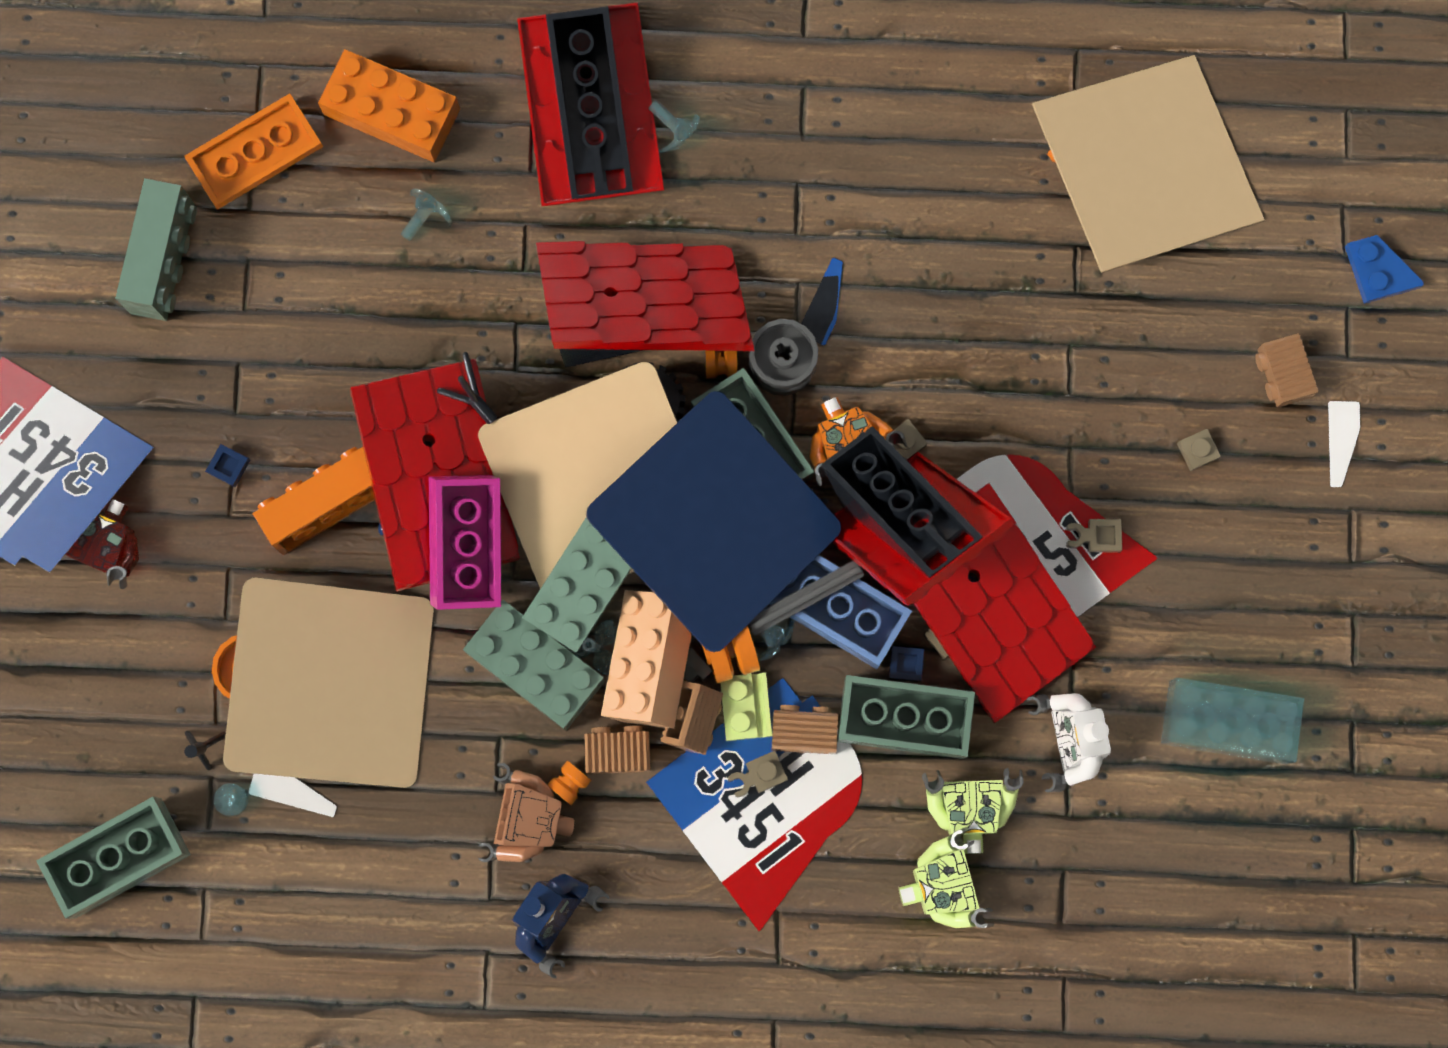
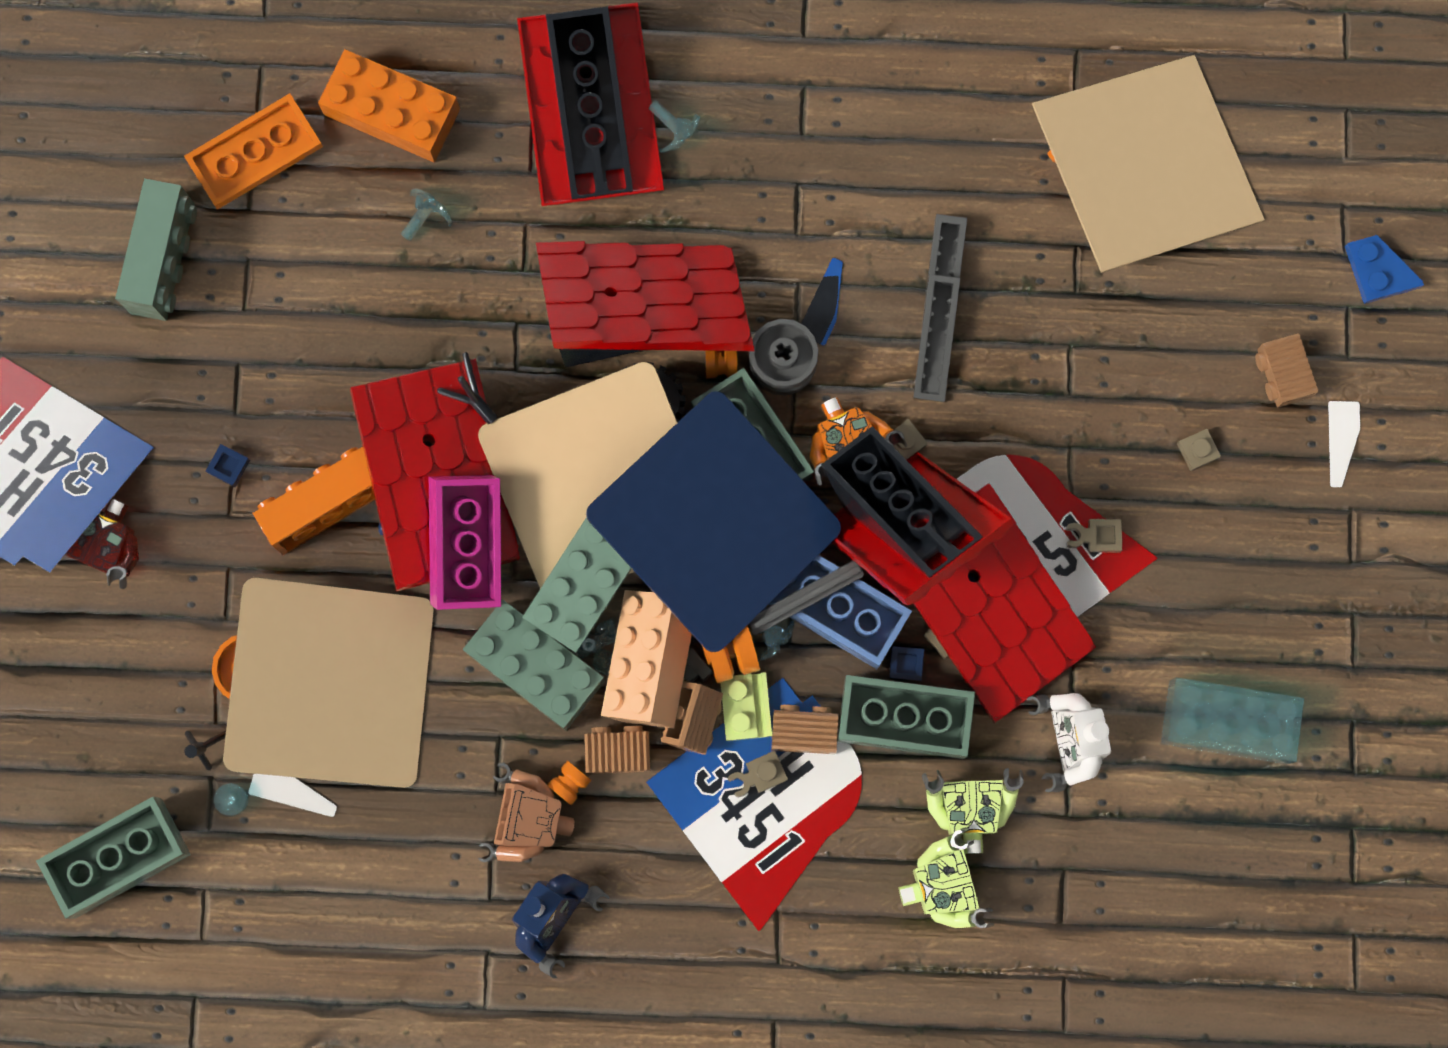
(940, 308): none -> dark grey slope

